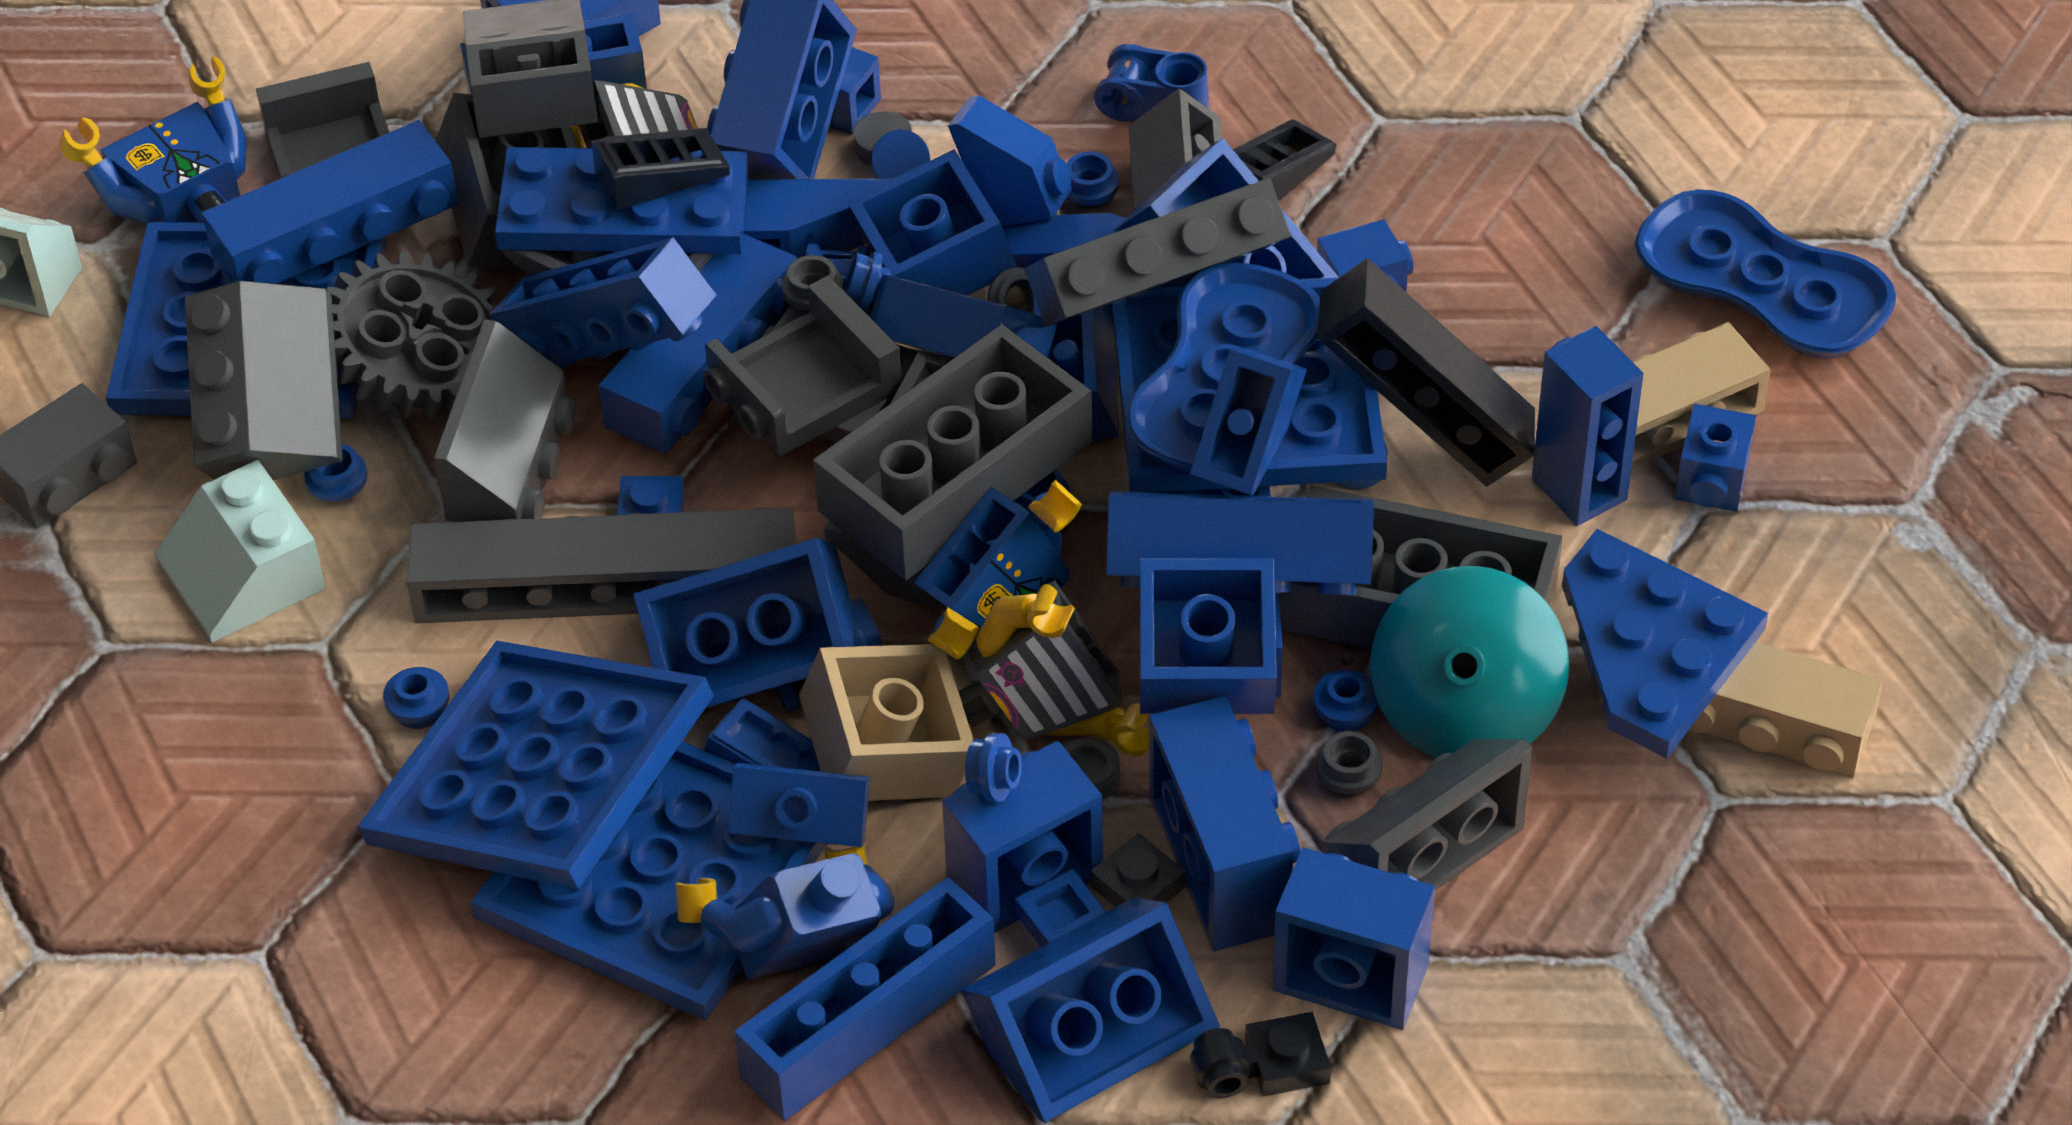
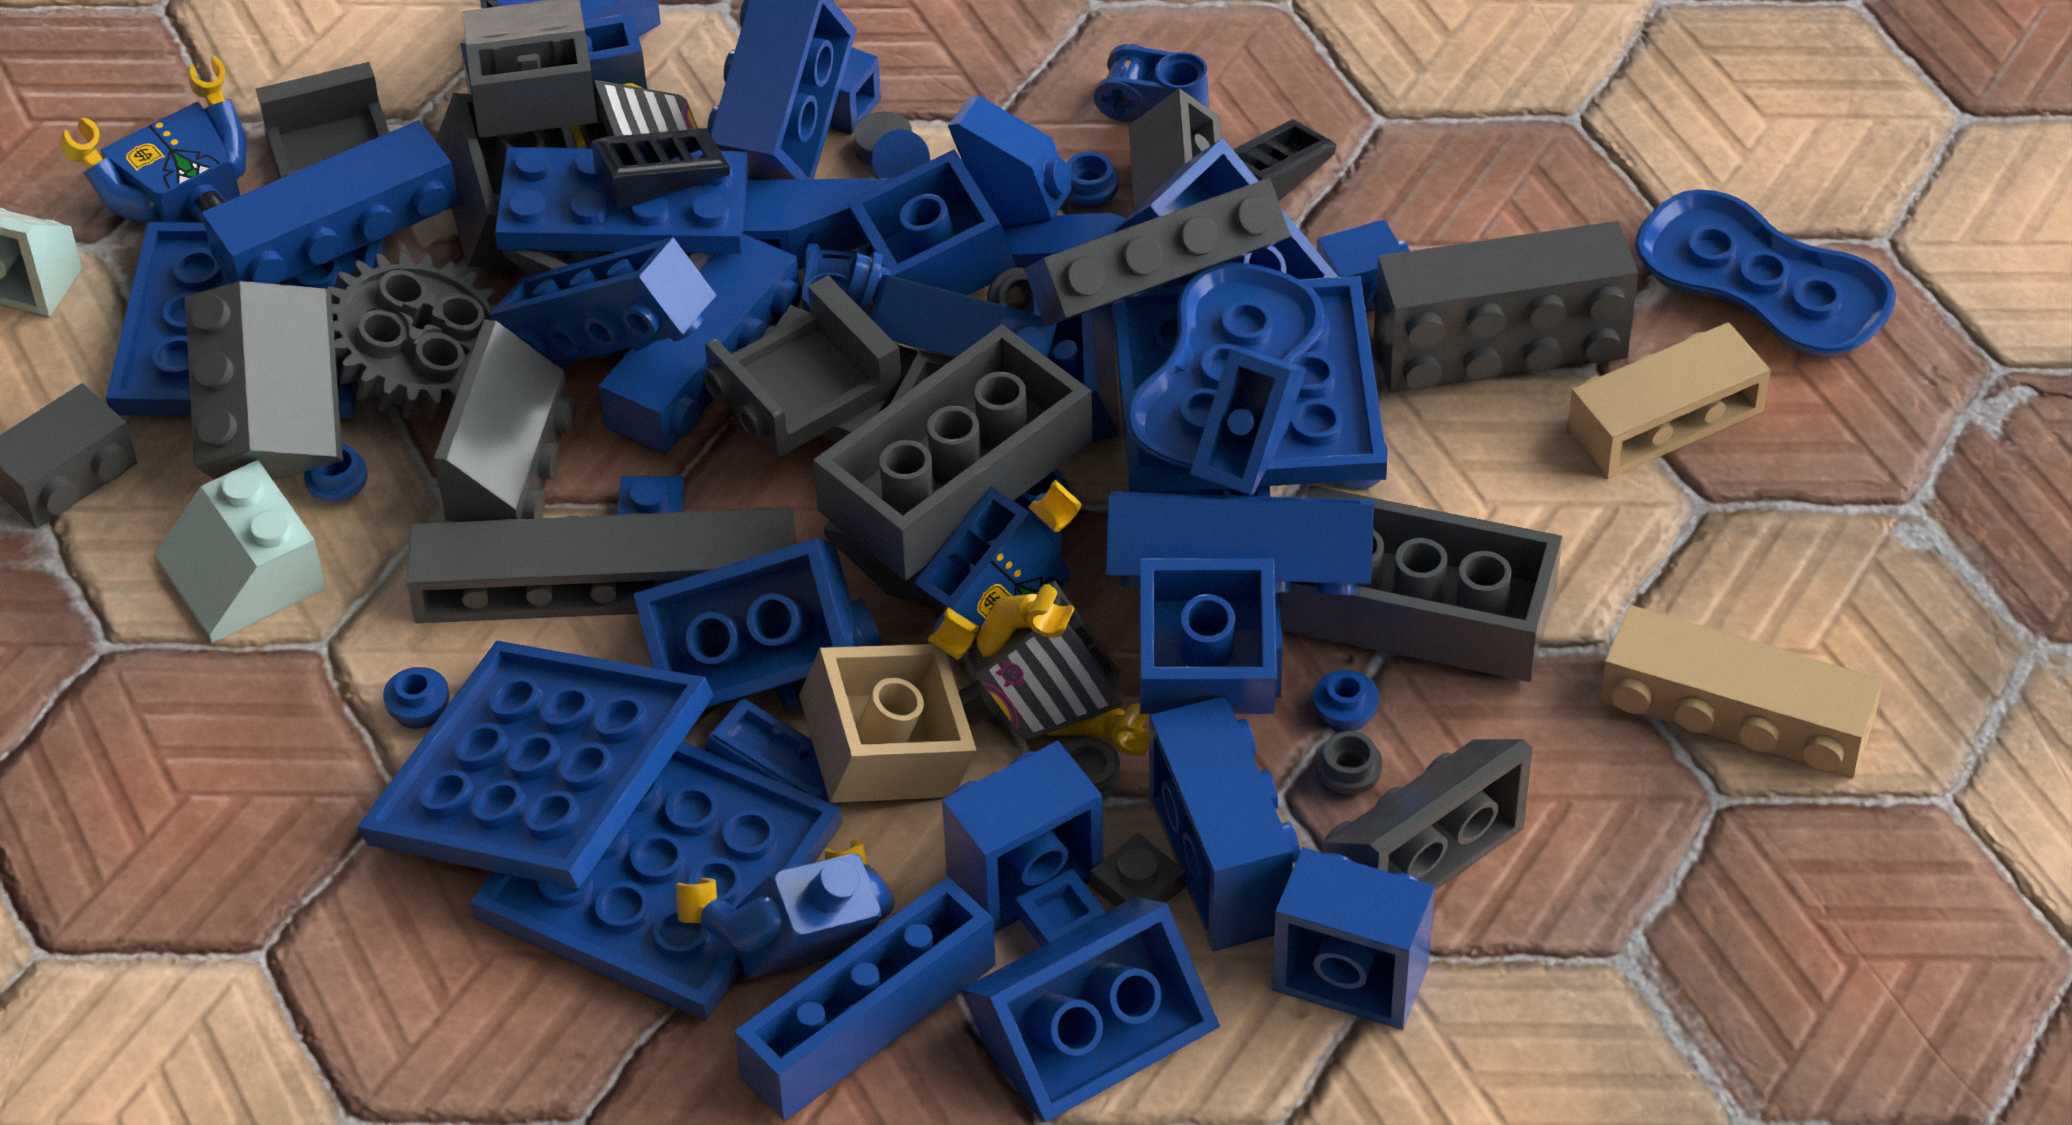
(799, 804): blue plate -> none
(803, 273): dark grey plate -> none
(992, 767): blue plate -> none
(1279, 1052): black plate -> none
(1426, 372): black brick -> none
(1498, 622): teal dish -> none
(1504, 306): none -> dark grey brick
(1586, 425): blue brick -> none
(1654, 638): blue plate -> none
(1711, 470): blue brick -> none

